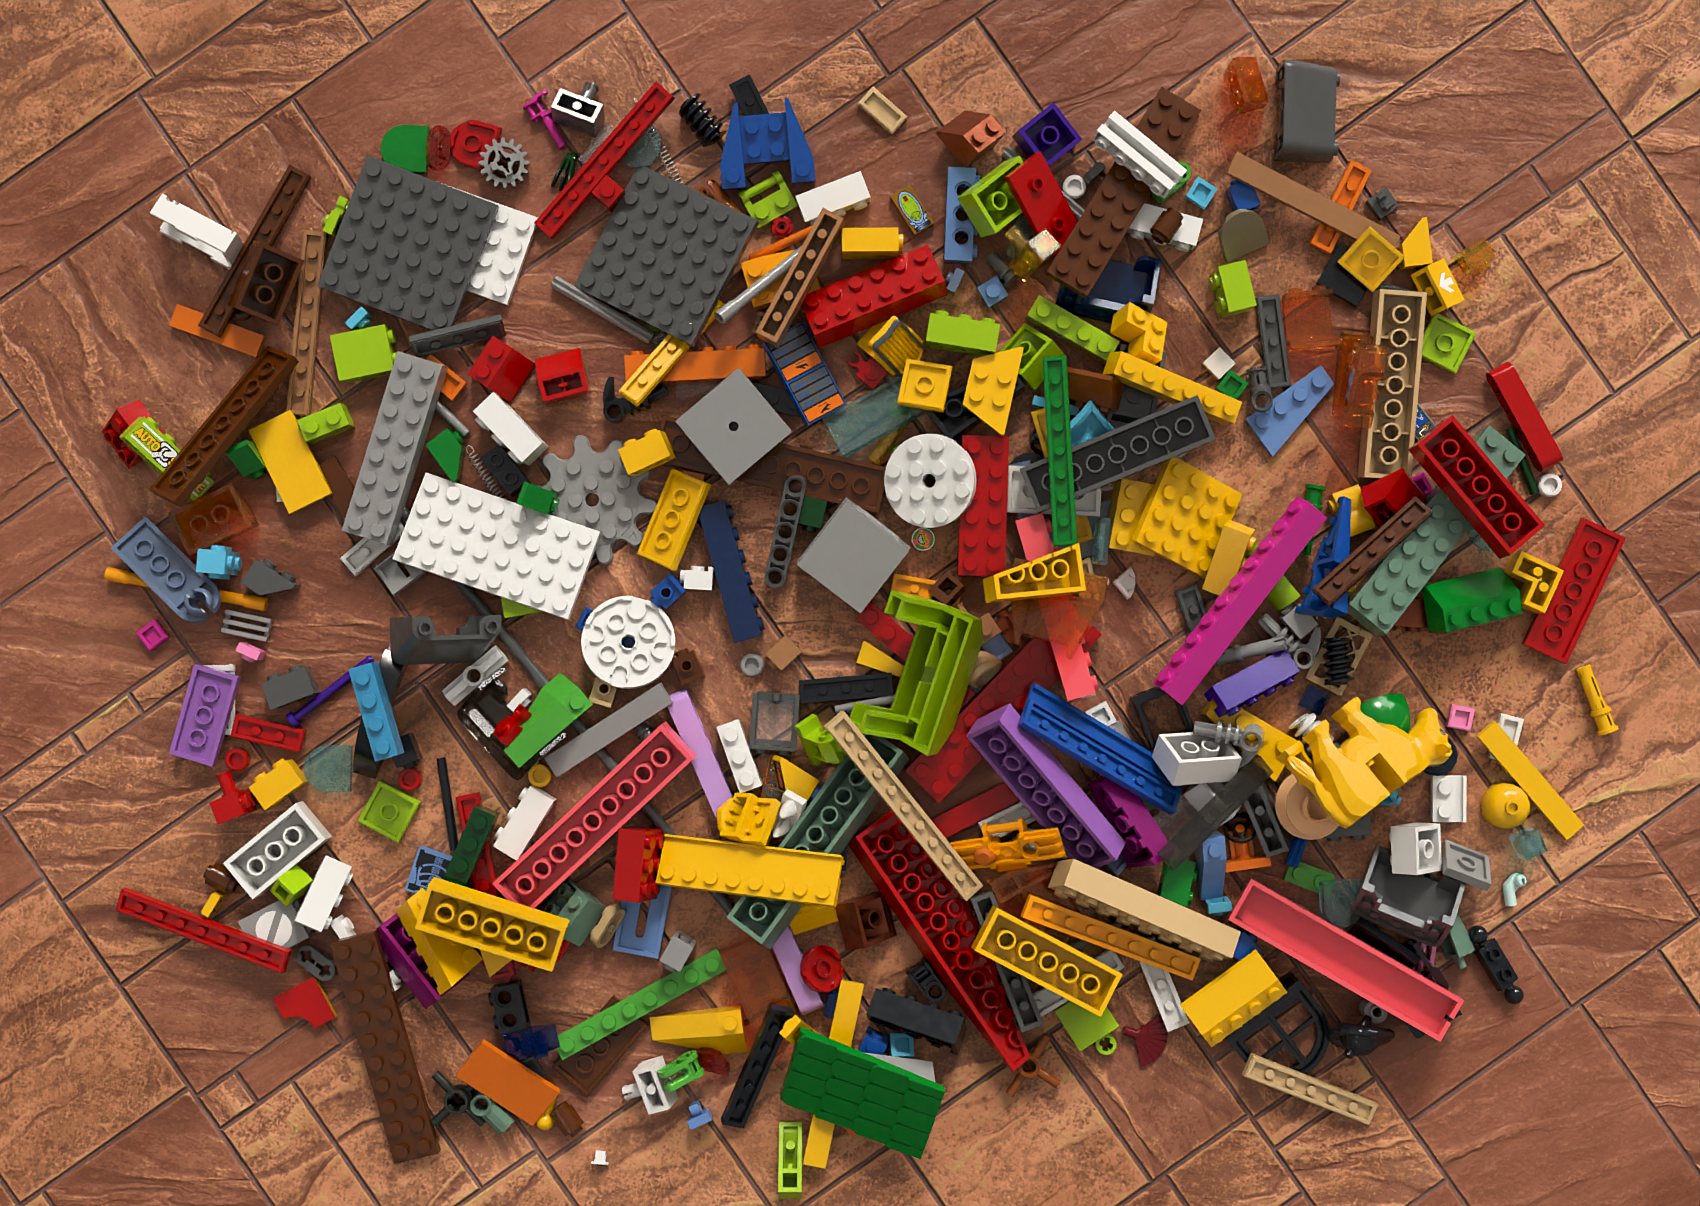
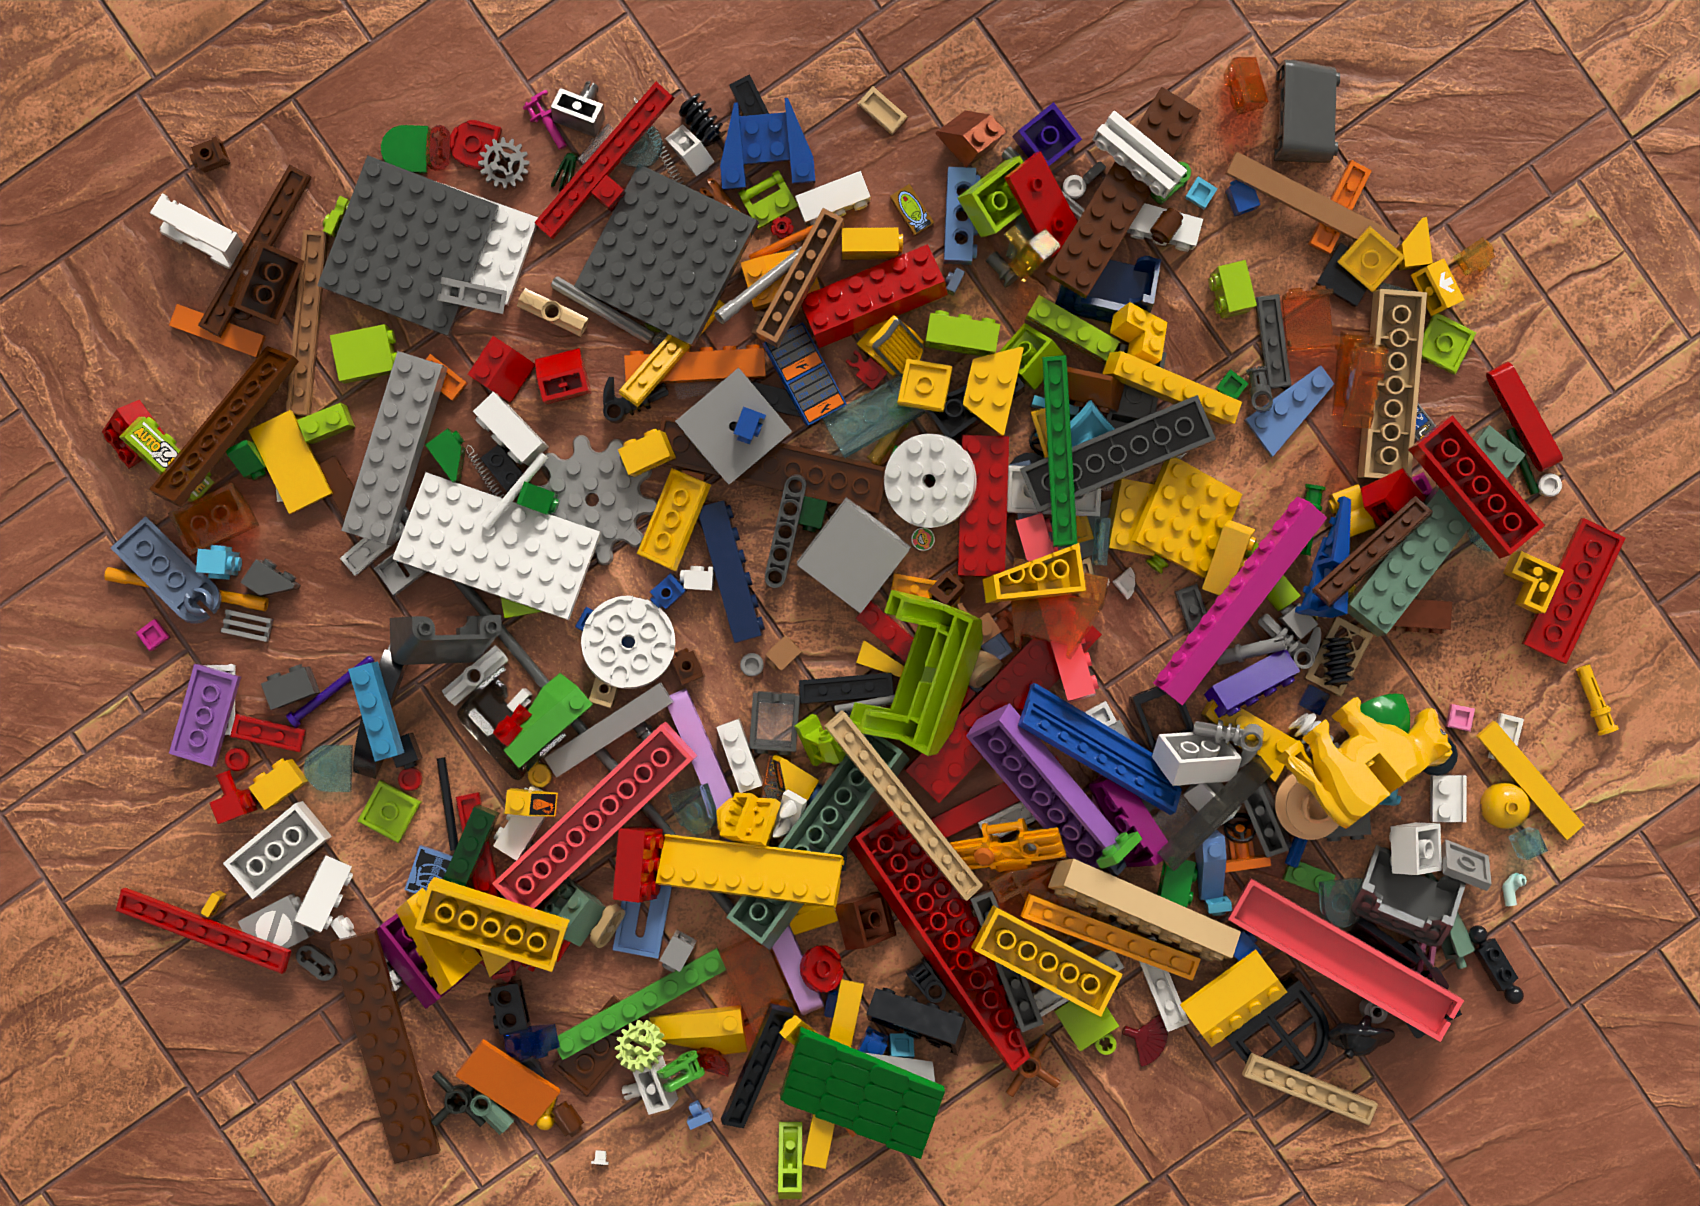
(217, 155): none -> reddish brown brick
(220, 878): reddish brown brick -> none
(250, 652): bright pink plate -> none
(291, 885): lime brick -> none
(306, 1001): red tile -> none
(359, 319): medium azure plate -> none
(451, 419): light grey bar -> none
(457, 335): dark grey tile -> none
(473, 295): none -> light grey plate
(514, 491): none -> white bar
(530, 802): none -> slope
(540, 306): none -> tan piece
(651, 1039): none -> yellowish green gear
(690, 150): none -> white slope
(694, 808): none -> clear light blue tile
(748, 425): none -> blue brick
(992, 292): medium blue plate -> none
(1116, 852): none -> bright green plate
(1157, 563): none -> lime bush
(1218, 363): white tile -> none
(1242, 234): dark tan tile -> none
(1382, 203): dark grey tile -> none
(1470, 600): green slope -> none

